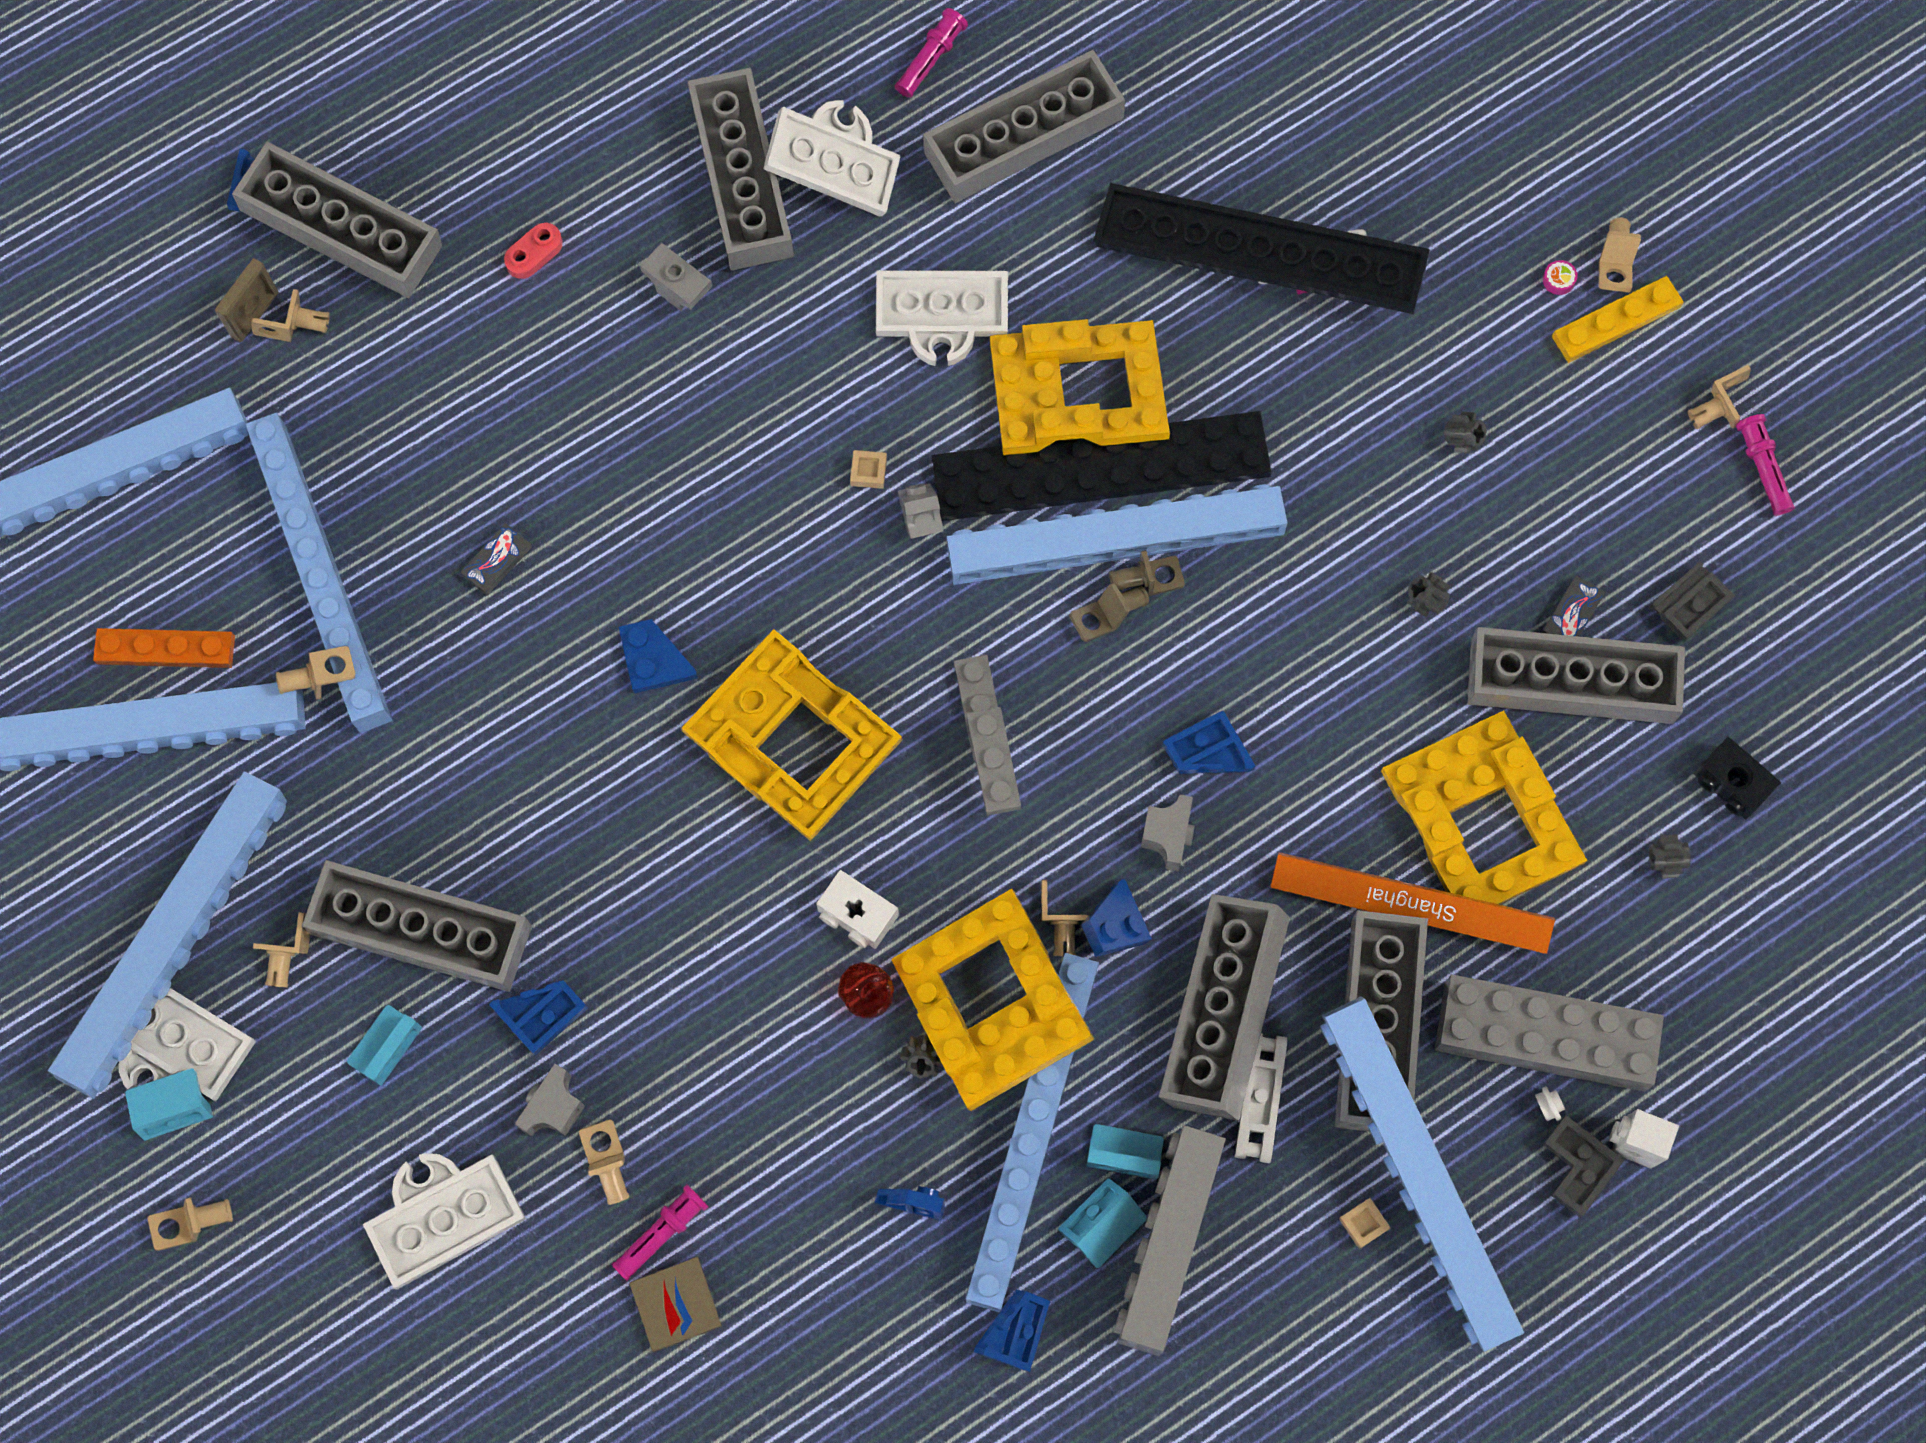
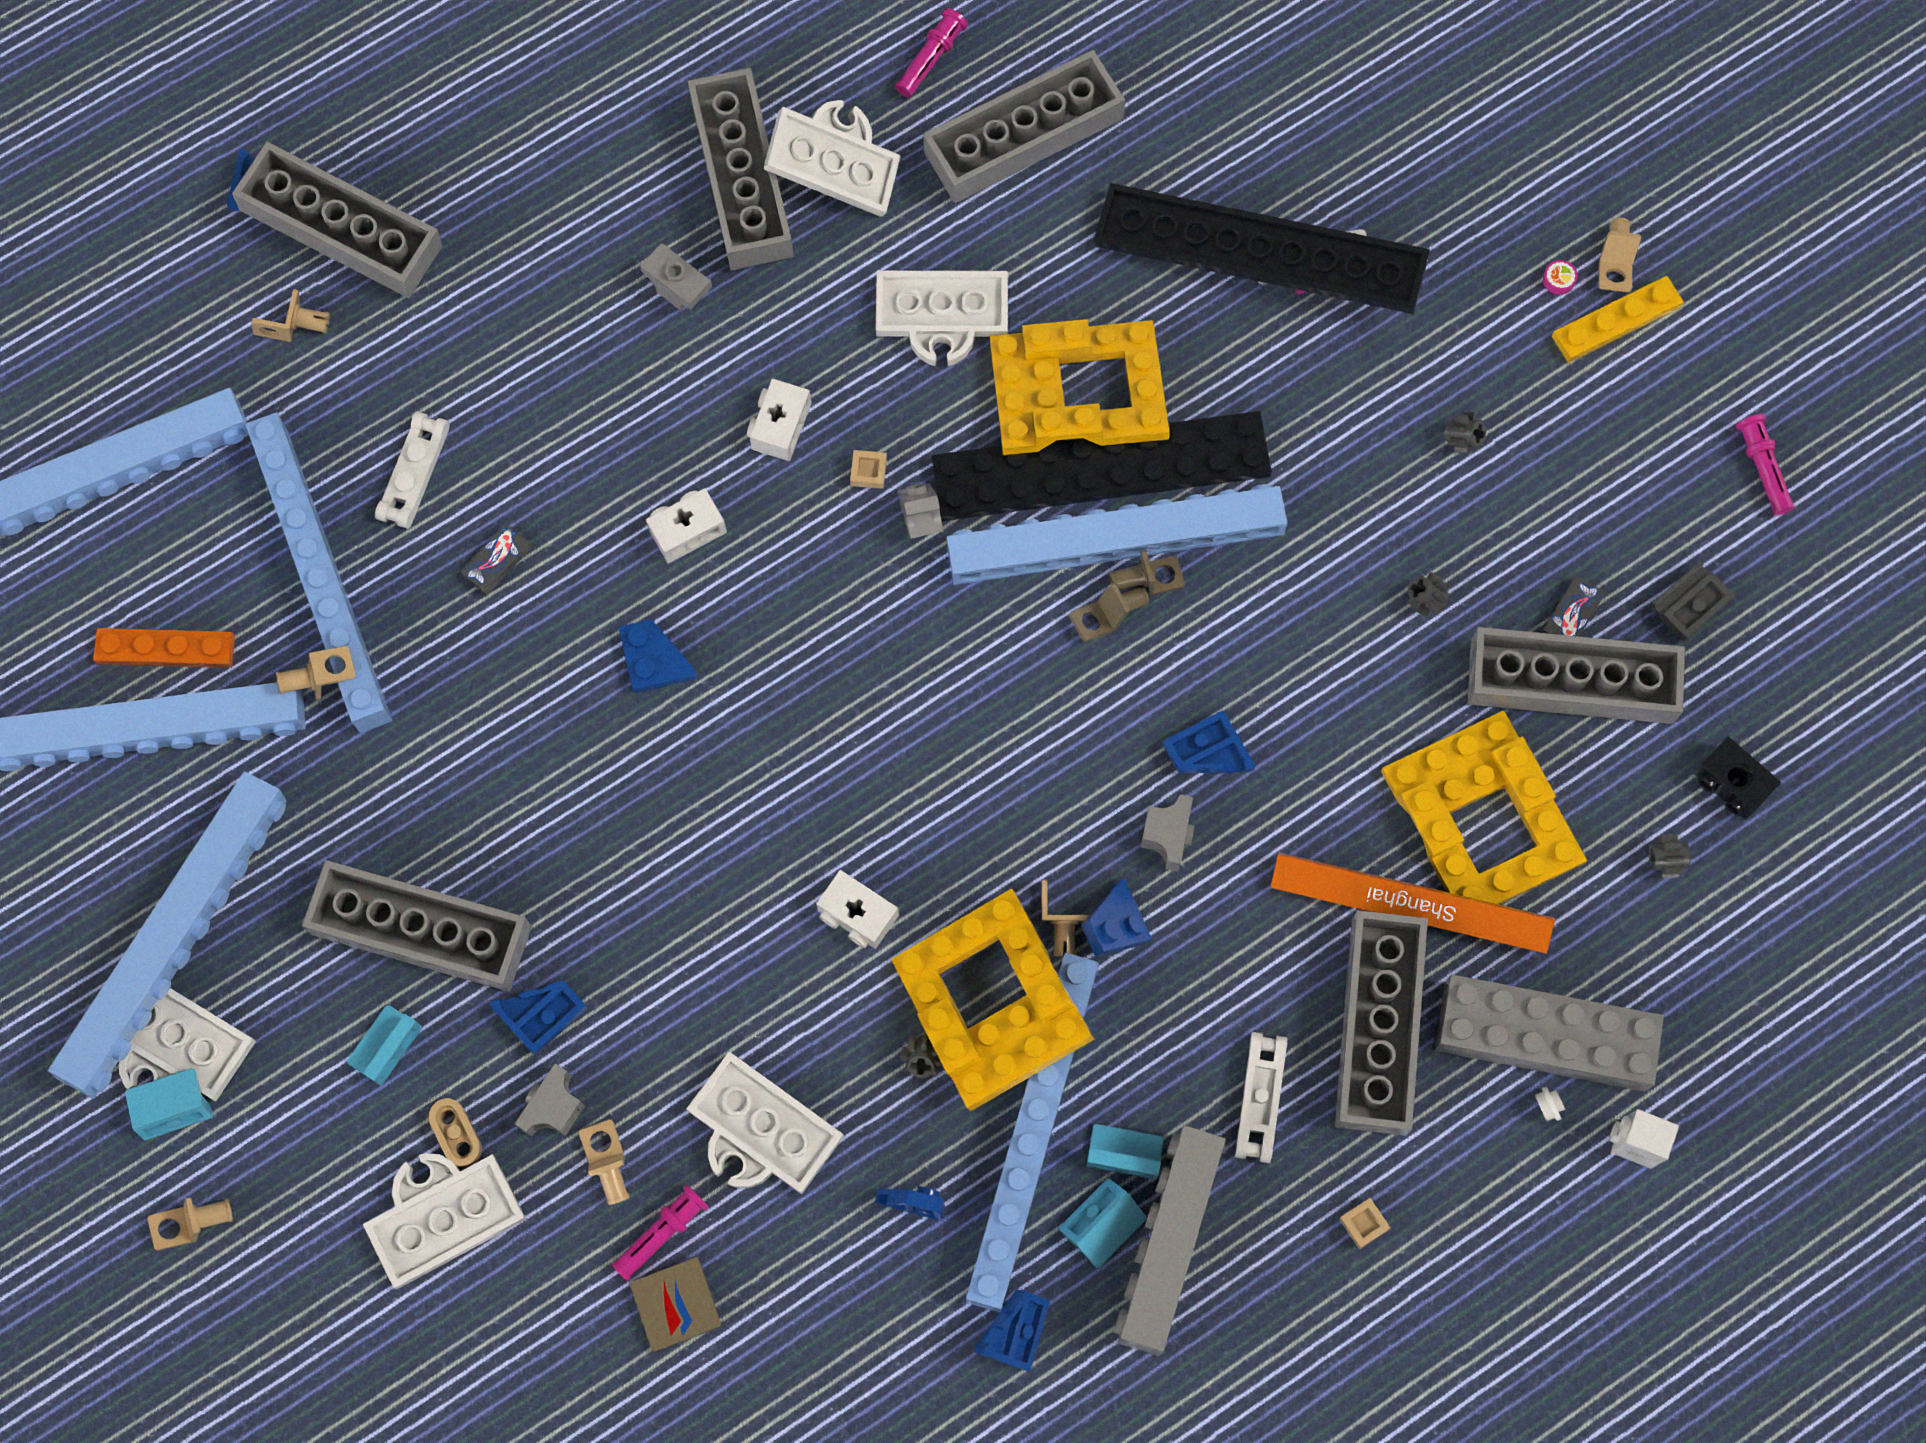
(246, 300): dark tan tile -> none
(281, 955): tan bracket -> none
(412, 470): none -> white plate
(455, 1134): none -> tan plate
(535, 250): coral plate -> none
(675, 538): none -> white brick
(753, 707): yellow piece -> none
(761, 1128): none -> white plate
(779, 437): none -> white brick
(866, 990): clear red hair -> none
(987, 735): light grey bracket -> none
(1224, 1007): light grey brick -> none
(1422, 1173): light blue brick -> none
(1590, 1165): dark grey plate -> none
(1721, 404): tan bracket -> none

